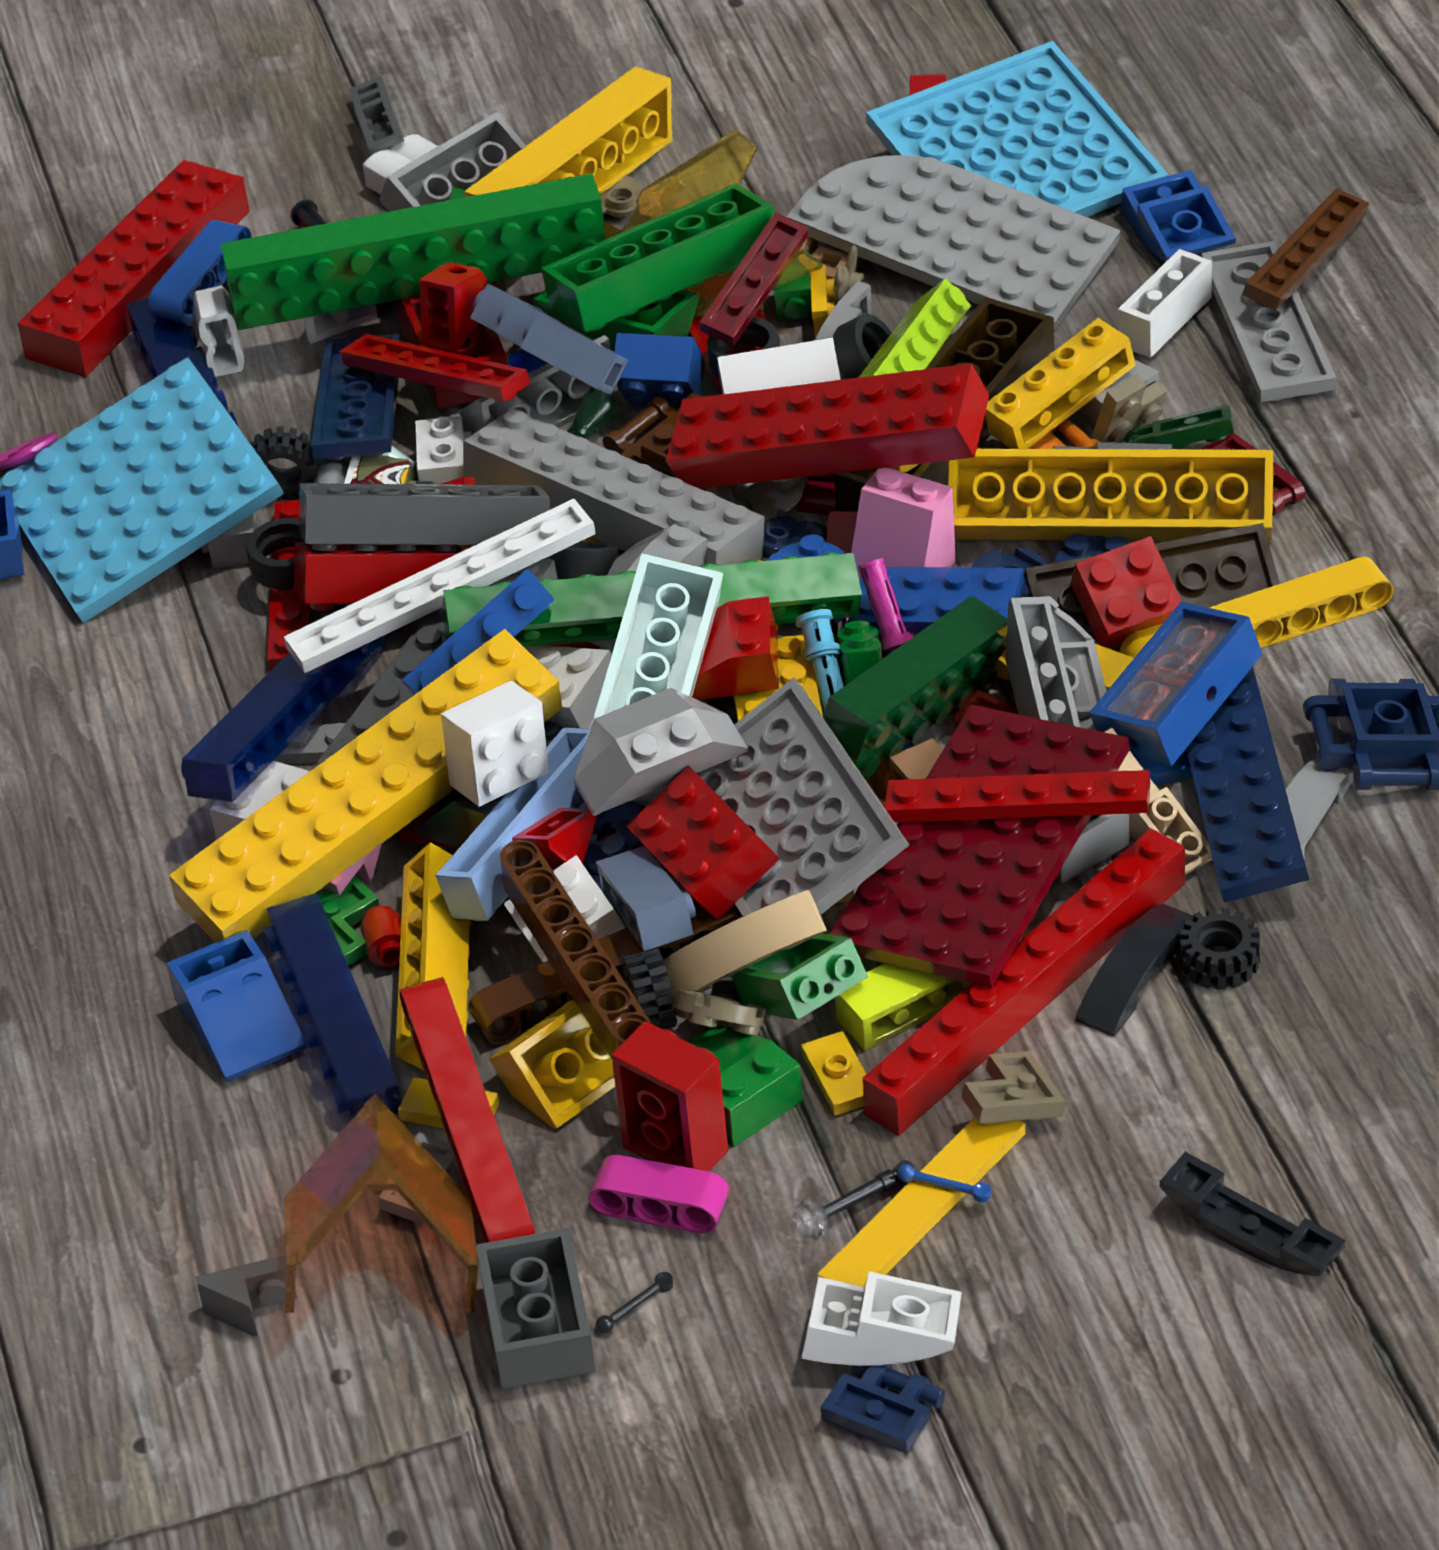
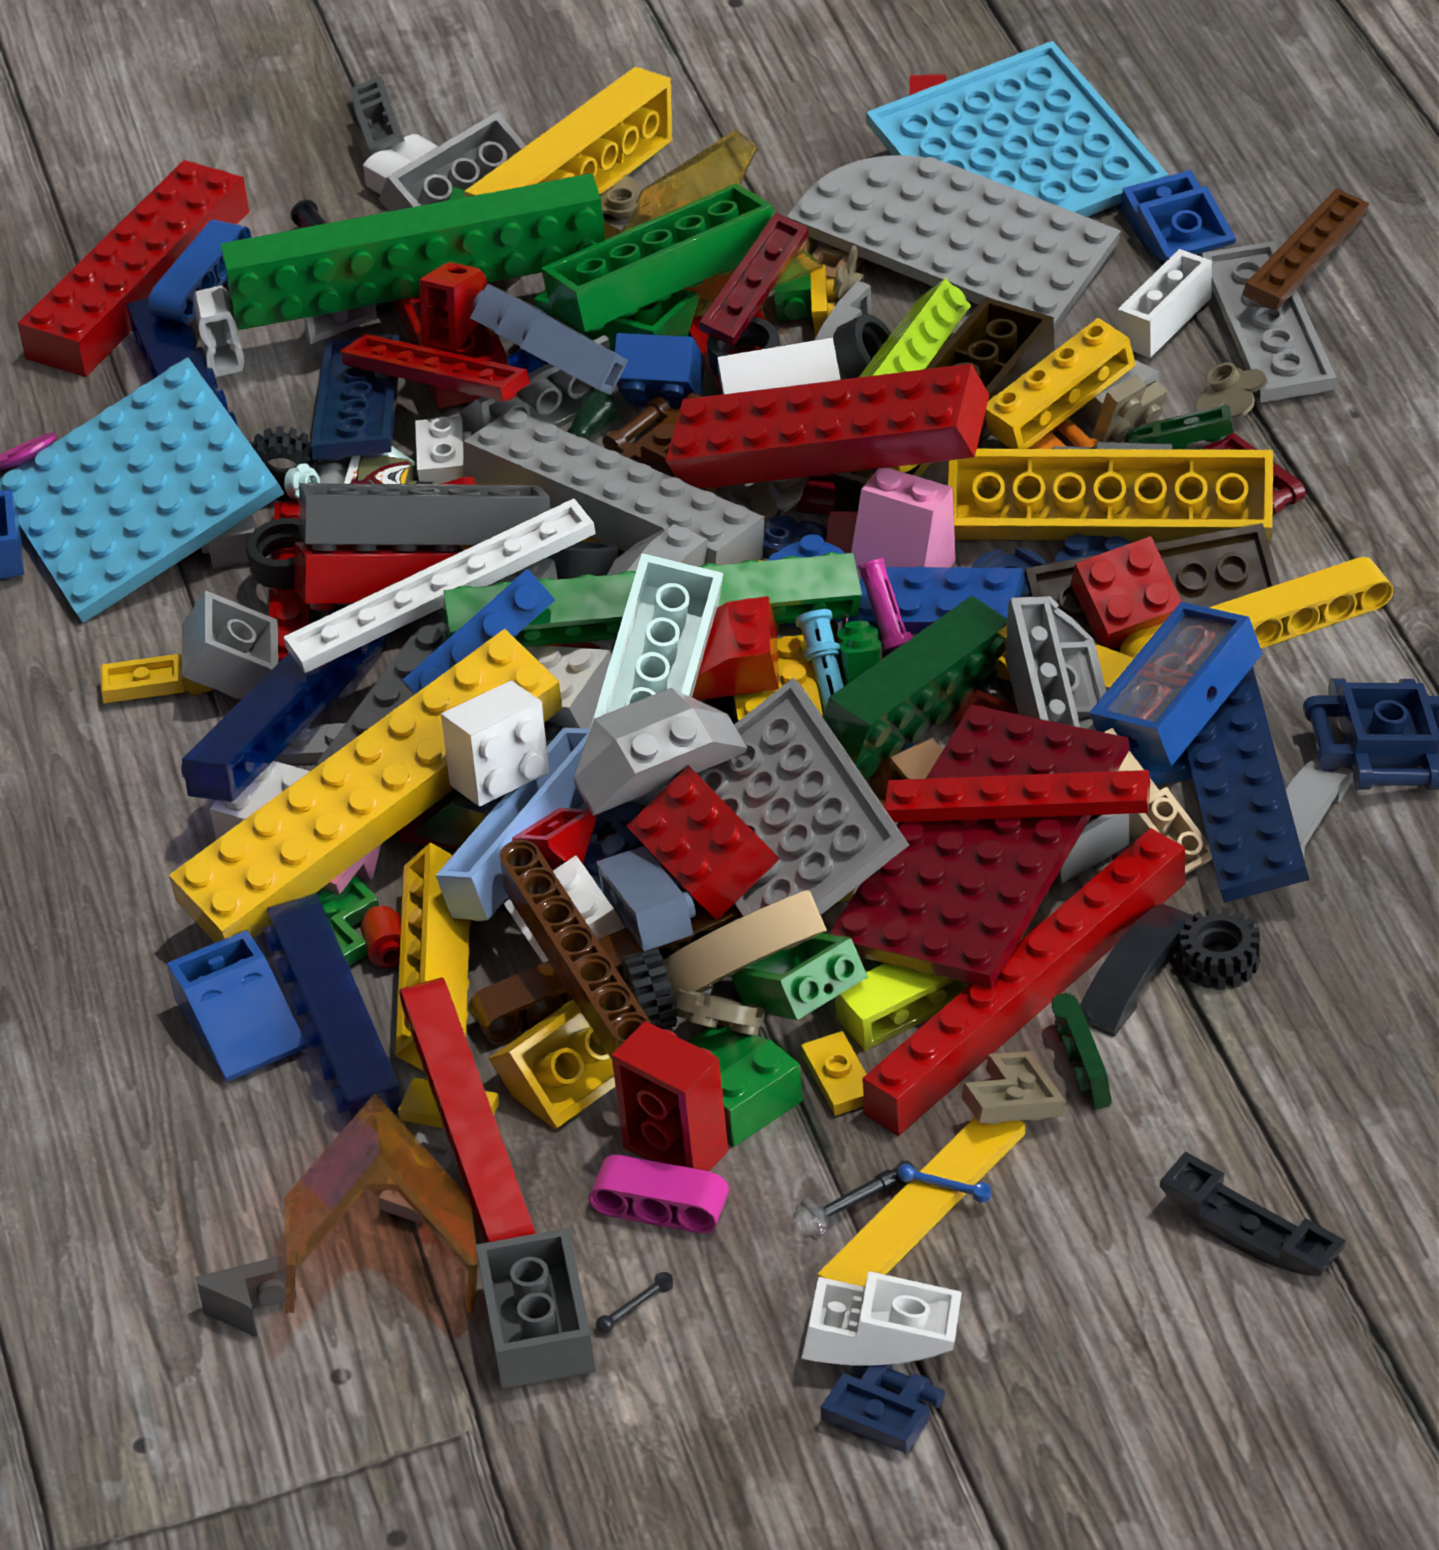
(146, 679): none -> yellow hinge
(228, 645): none -> light grey brick
(297, 475): none -> light aqua plate
(1081, 1047): none -> dark green hinge
(1231, 387): none -> dark tan plate

